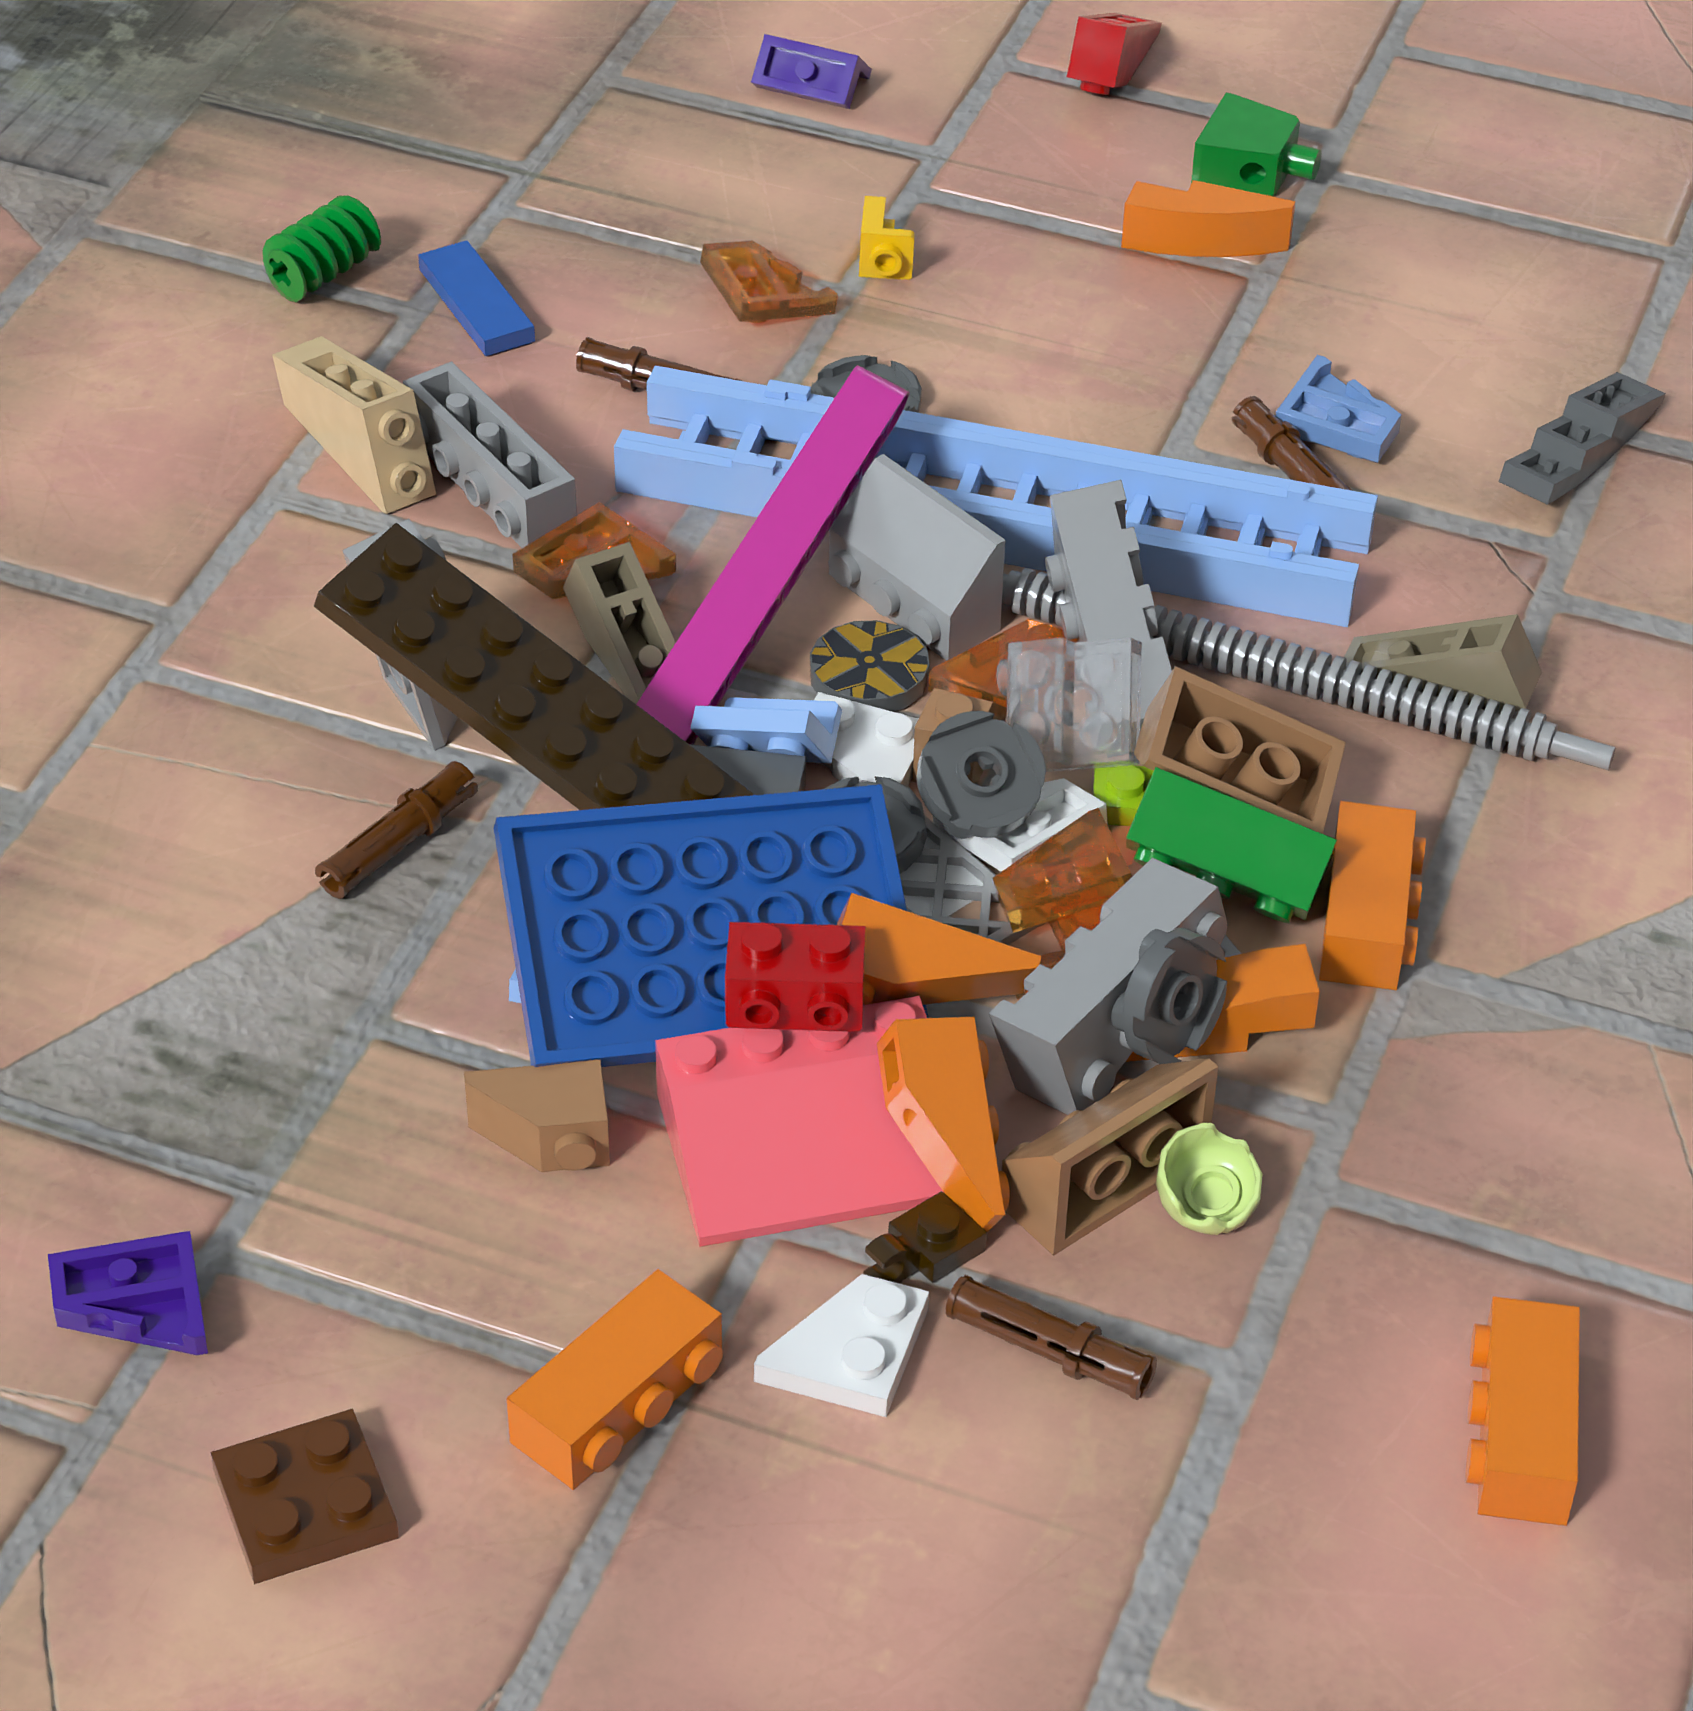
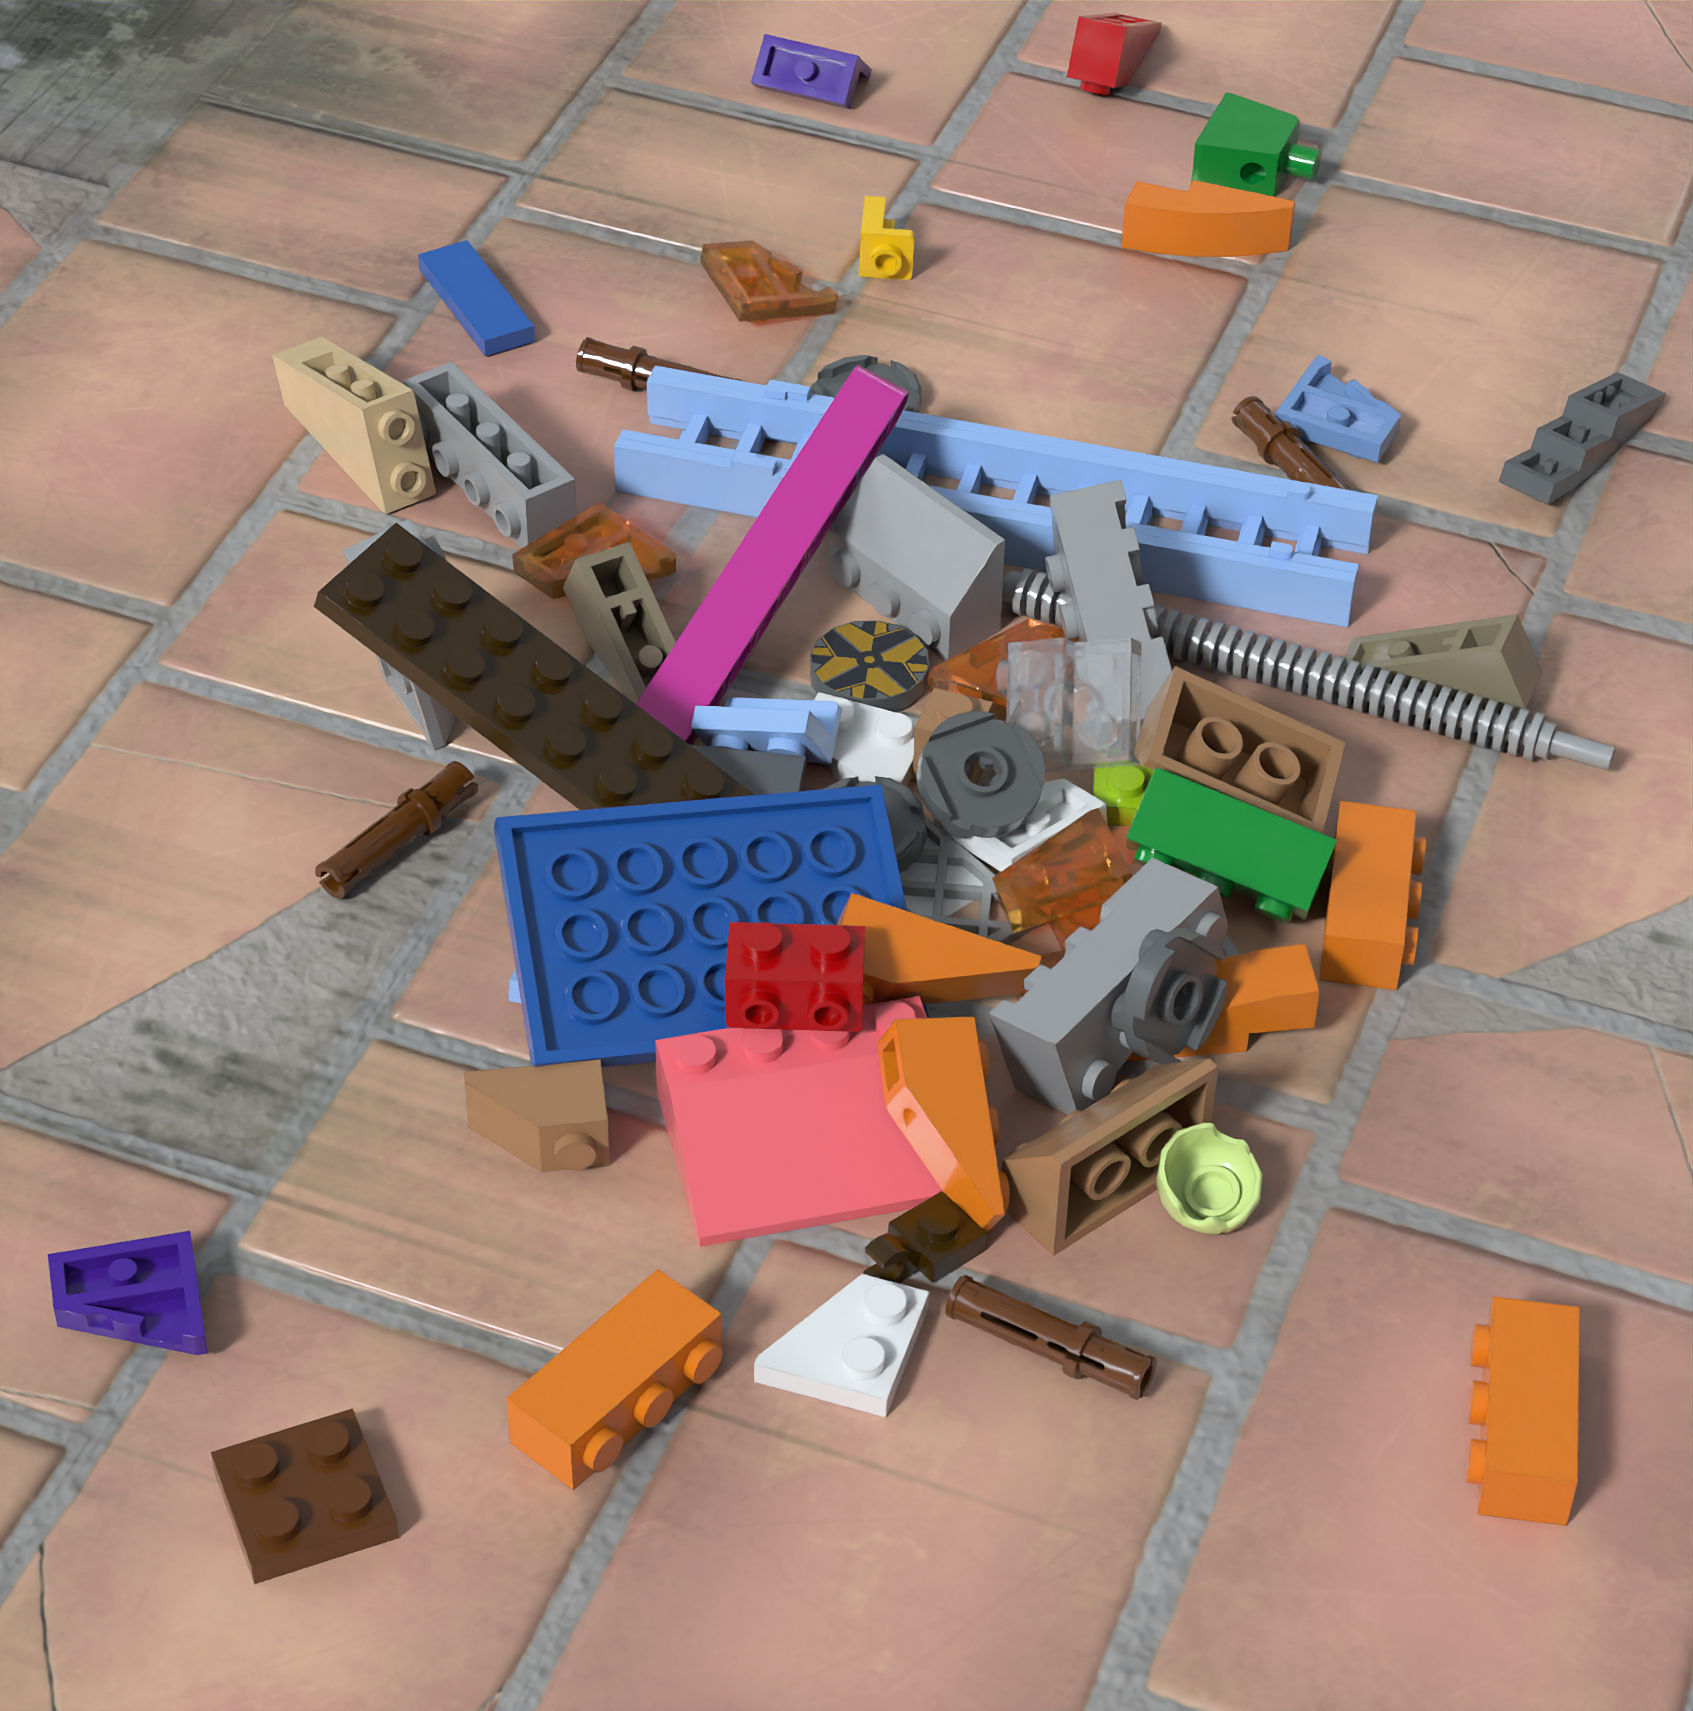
(320, 247): green piece -> none

